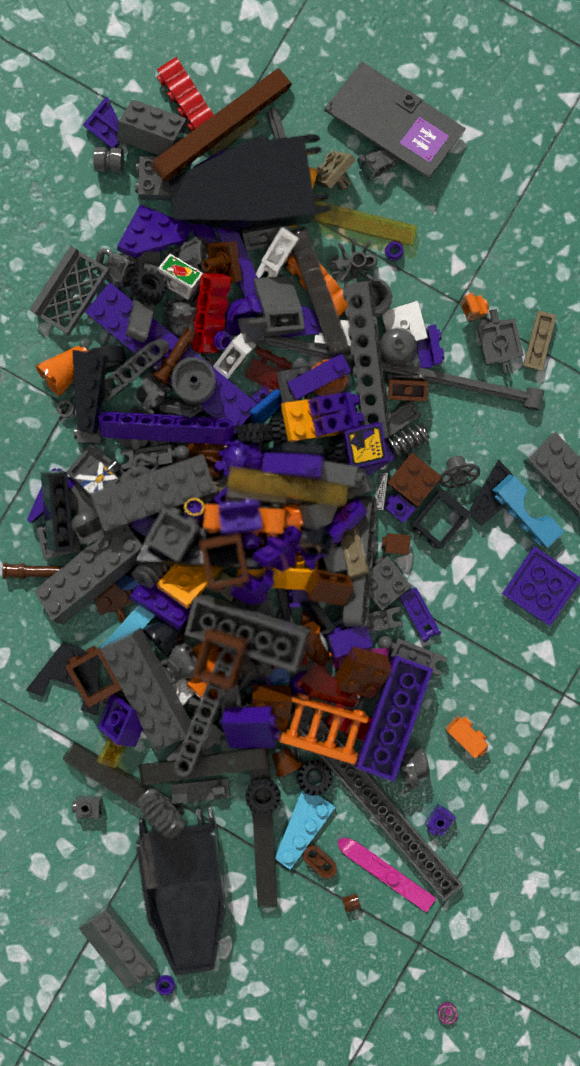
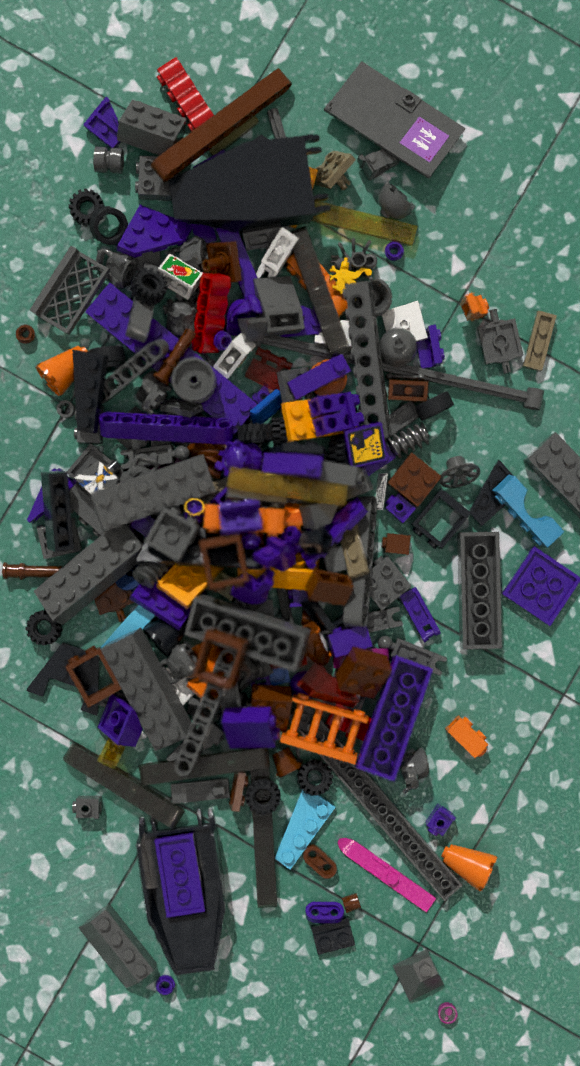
(19, 334): none -> reddish brown plate
(35, 636): none -> black tyre
(78, 200): none -> black tyre
(87, 527): dark grey helmet -> none
(94, 221): none -> black tyre
(161, 813): dark grey gear -> none
(180, 875): none -> dark purple plate
(237, 798): none -> reddish brown plate
(324, 912): none -> dark purple plate
(332, 936): none -> black plate
(344, 276): none -> yellow piece
(394, 202): none -> dark grey cylinder
(418, 975): none -> dark grey slope
(434, 406): none -> black tyre
(470, 864): none -> orange cone
(479, 590): none -> dark grey brick

